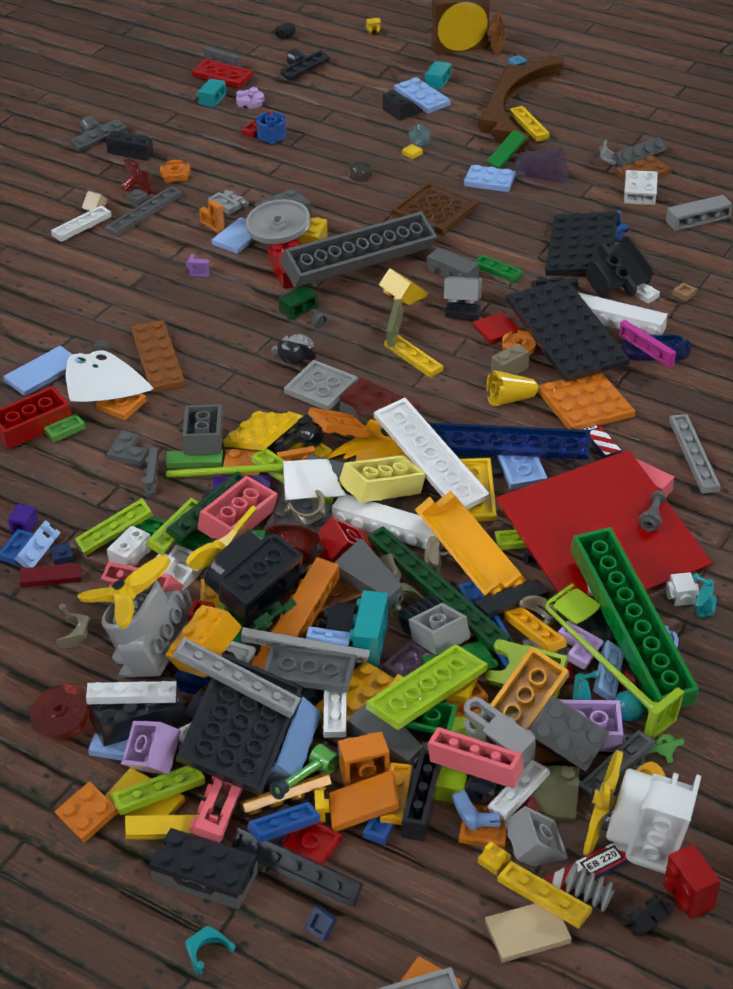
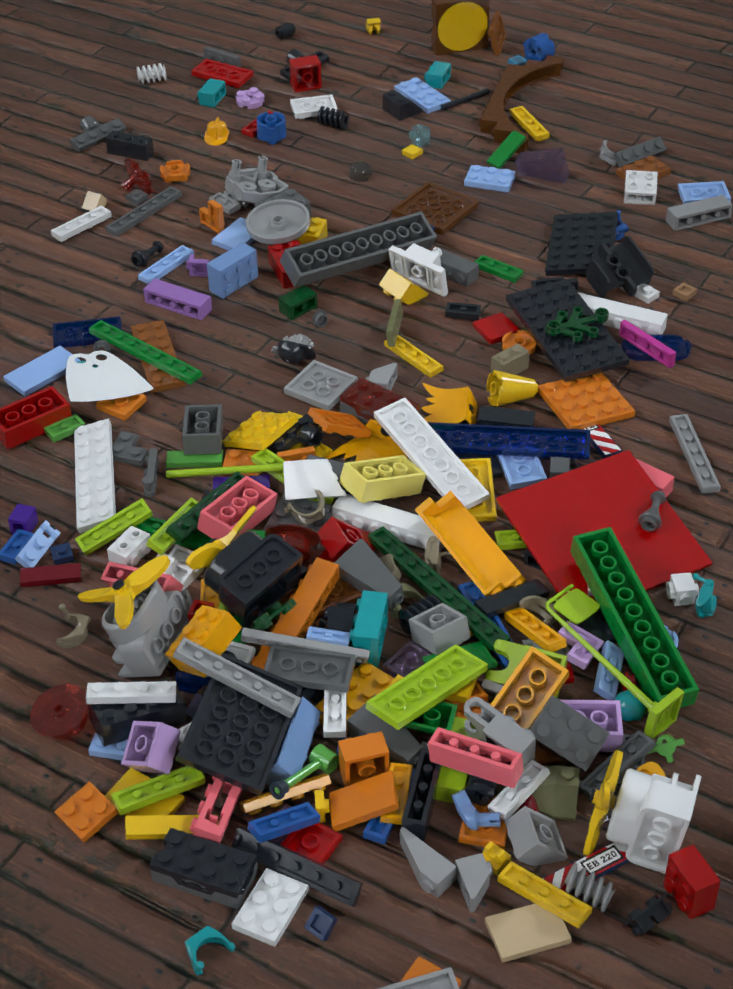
(77, 332): none -> clear blue tile
(94, 474): none -> white plate
(141, 257): none -> black piece
(145, 352): none -> green tile
(151, 73): none -> white piece
(166, 264): none -> light blue tile
(177, 299): none -> medium lavender brick
(216, 133): none -> light orange piece
(232, 270): none -> medium blue brick
(253, 184): none -> light grey brick
(270, 907): none -> white plate
(305, 73): none -> red brick
(311, 105): none -> white plate
(333, 119): none -> black piece
(384, 376): none -> light grey slope
(420, 267): none -> white brick
(431, 869): none -> light grey slope
(450, 405): none -> light orange piece
(462, 289): light grey brick -> none
(464, 99): none -> black bar
(473, 878): none -> light grey slope
(491, 687): none -> light grey tile
(505, 417): none -> black brick
(538, 47): none -> blue brick
(555, 327): none -> dark green plant
(559, 466): none -> dark grey brick
(581, 686): teal helmet -> none
(698, 191): none -> light blue plate

